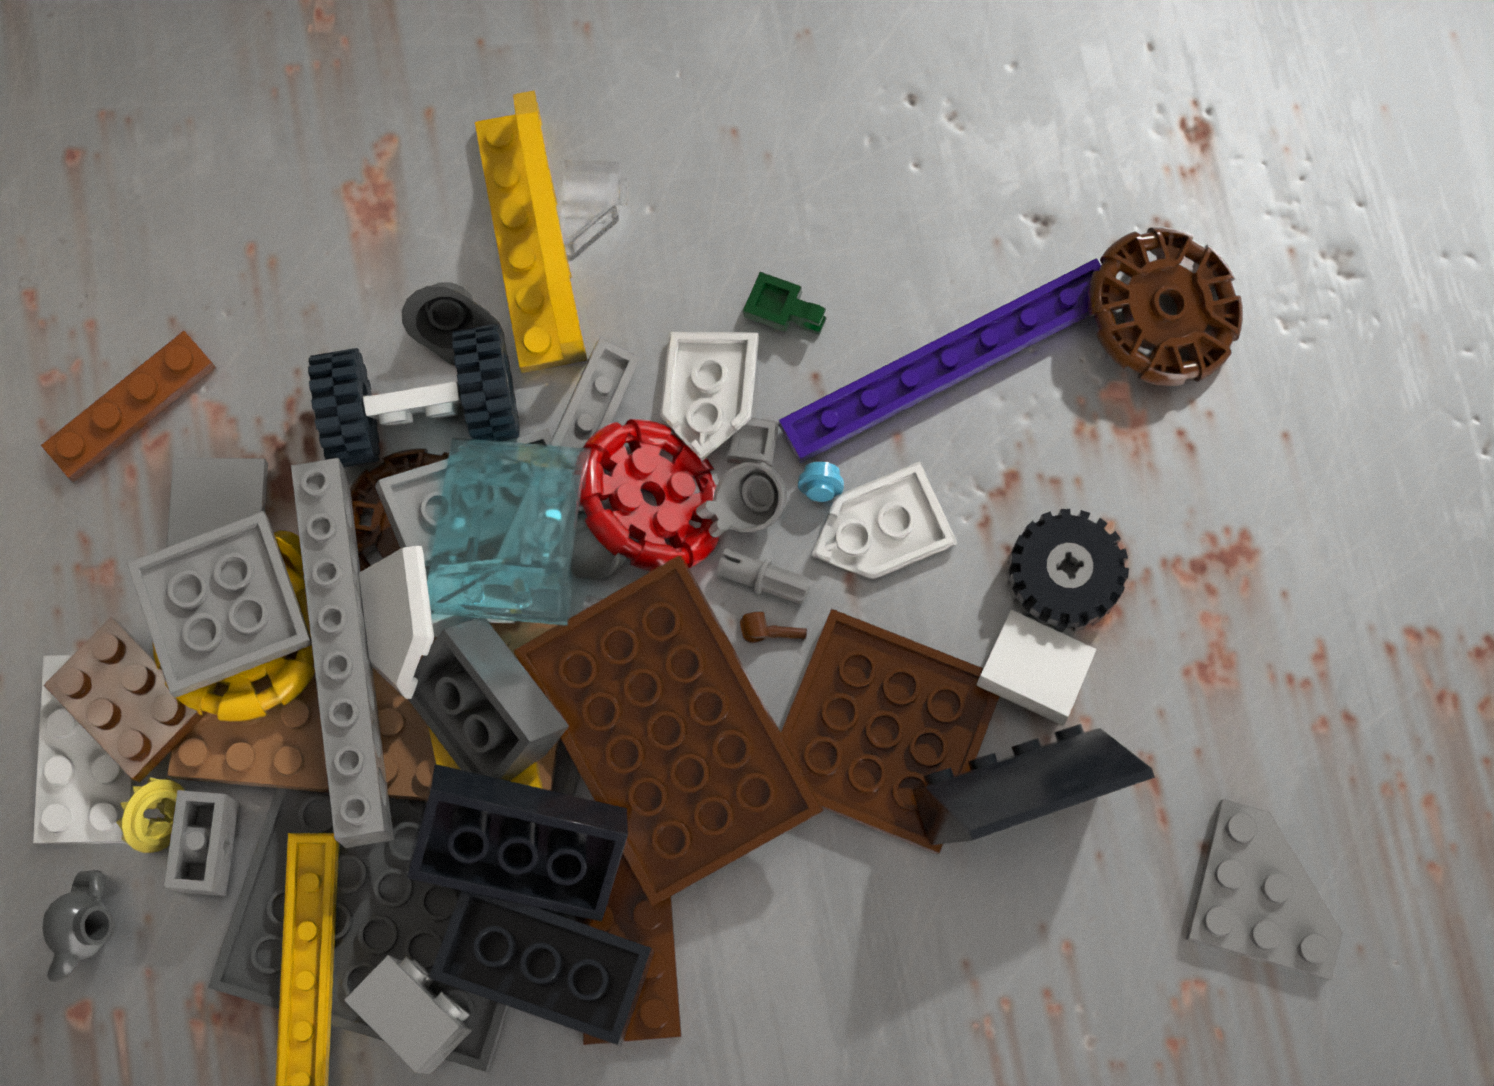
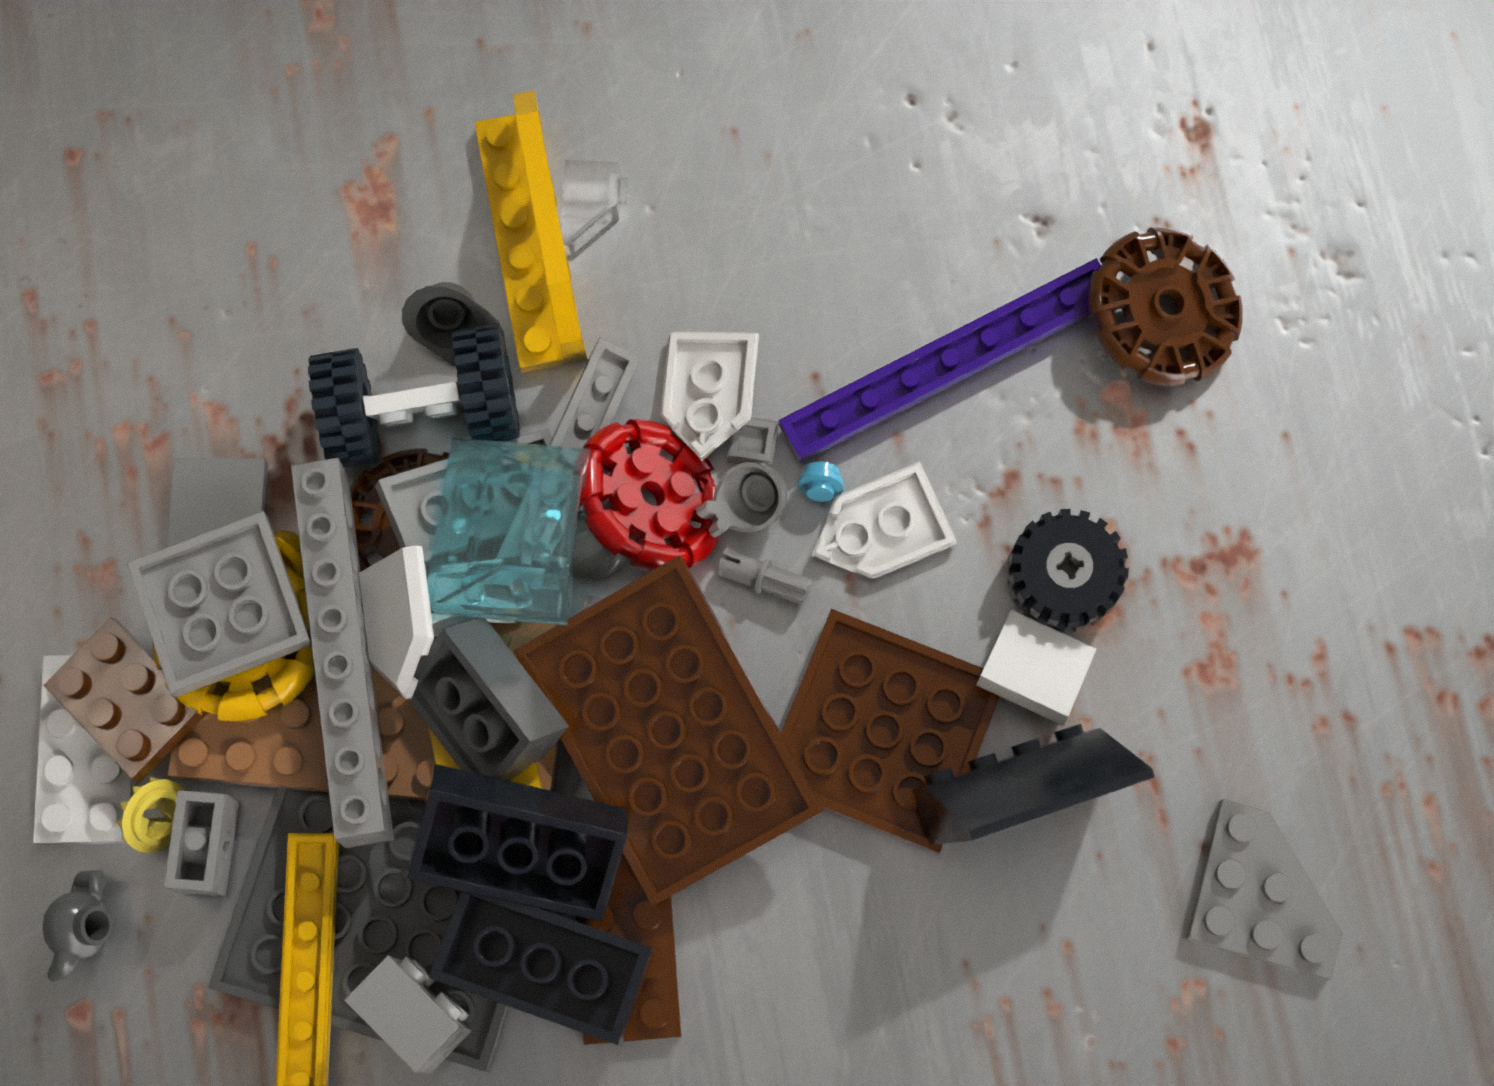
(128, 406): dark orange plate -> none
(755, 629): reddish brown hand -> none
(778, 302): dark green plate -> none

